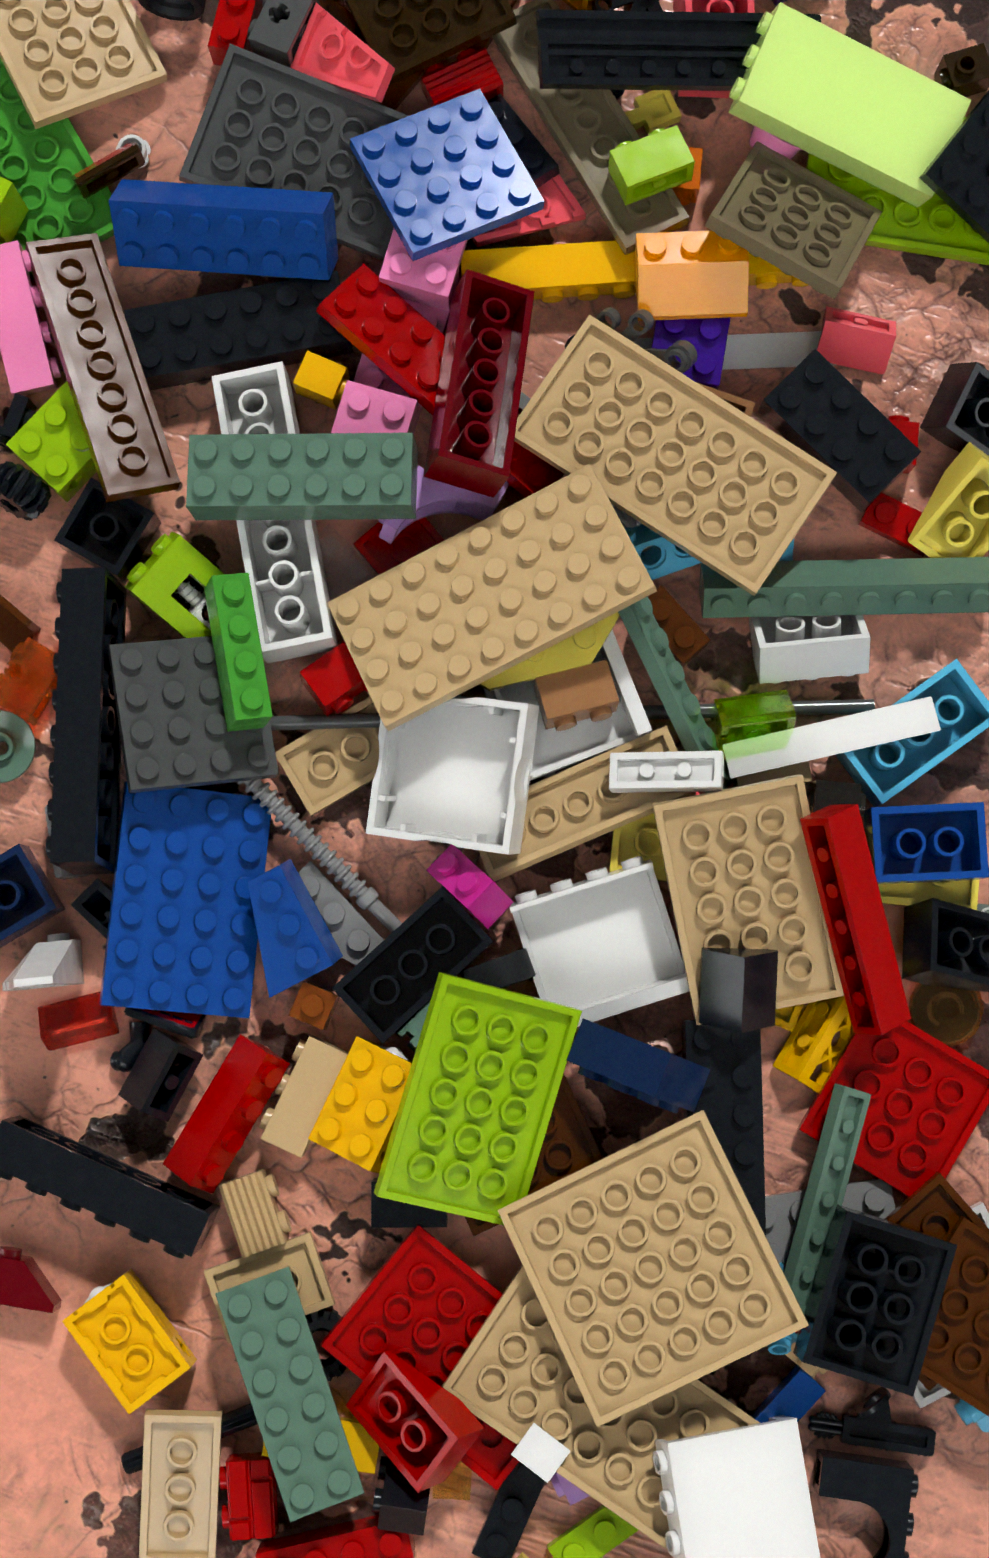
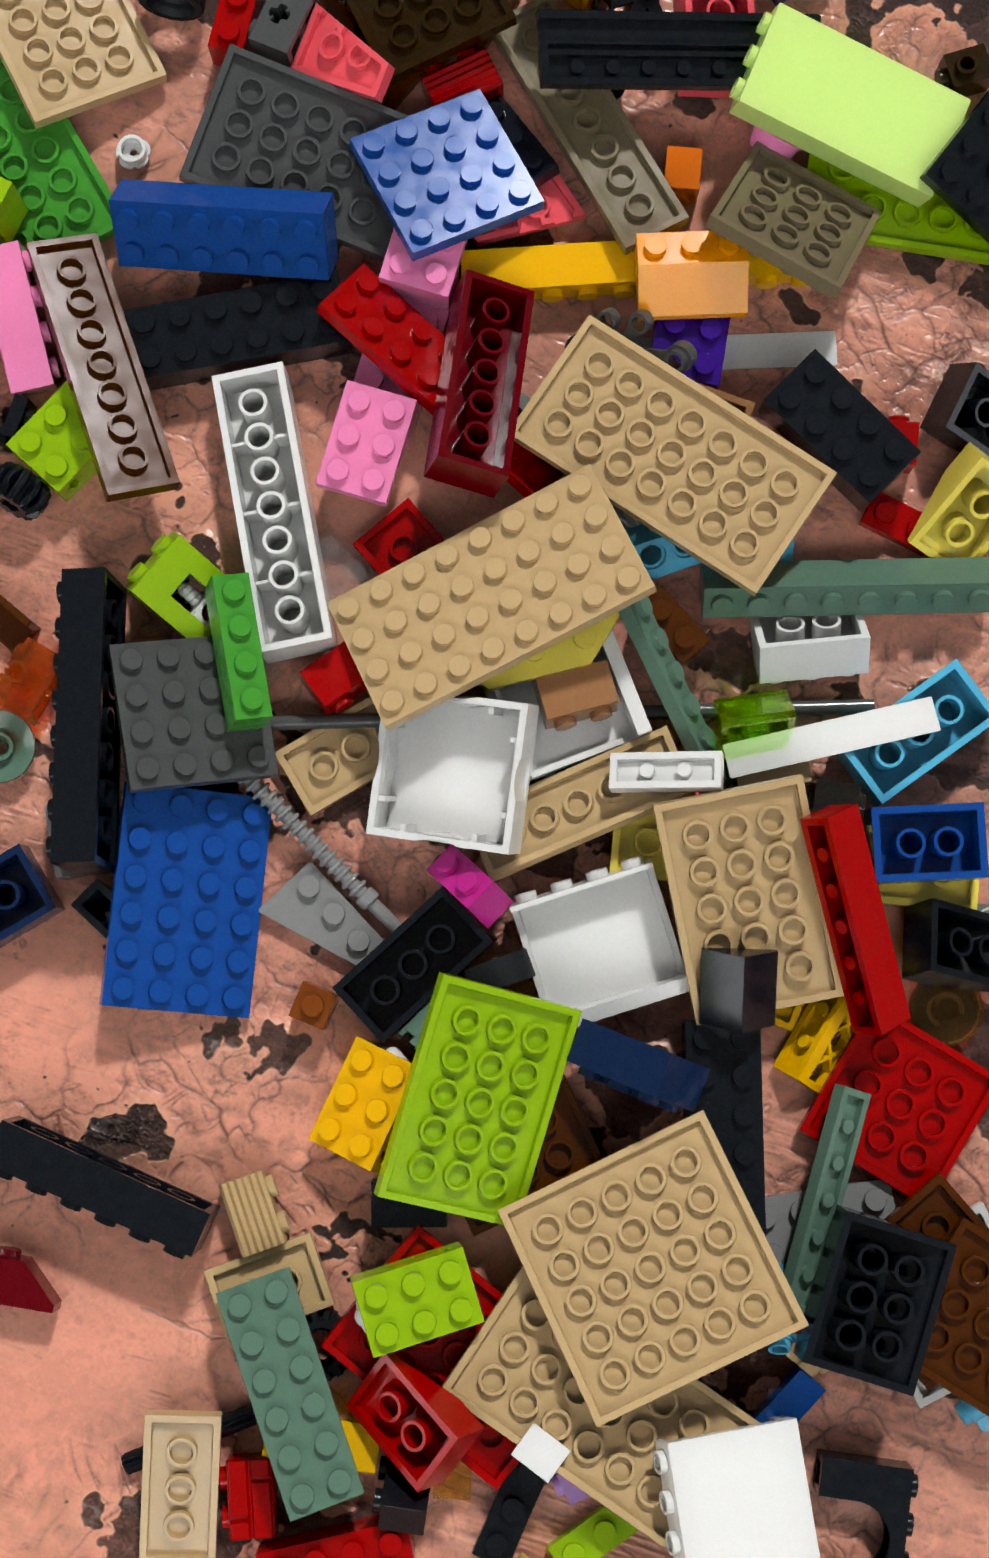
(48, 965): white wedge -> none
(76, 1021): clear red slope -> none
(107, 532): black brick -> none
(108, 169): dark brown slope -> none
(127, 1056): black arm -> none
(129, 1340): yellow piece -> none
(160, 1075): black brick -> none
(178, 1022): black slope -> none
(226, 1114): red brick -> none
(289, 929): blue wedge -> none
(302, 476): sand green brick -> none
(302, 1095): tan brick -> none
(321, 379): yellow brick -> none
(416, 1299): none -> lime piece
(440, 498): lavender arch -> none
(651, 164): lime brick -> none
(654, 111): light yellow plate -> none
(856, 340): coral panel -> none
(874, 1427): black piece -> none

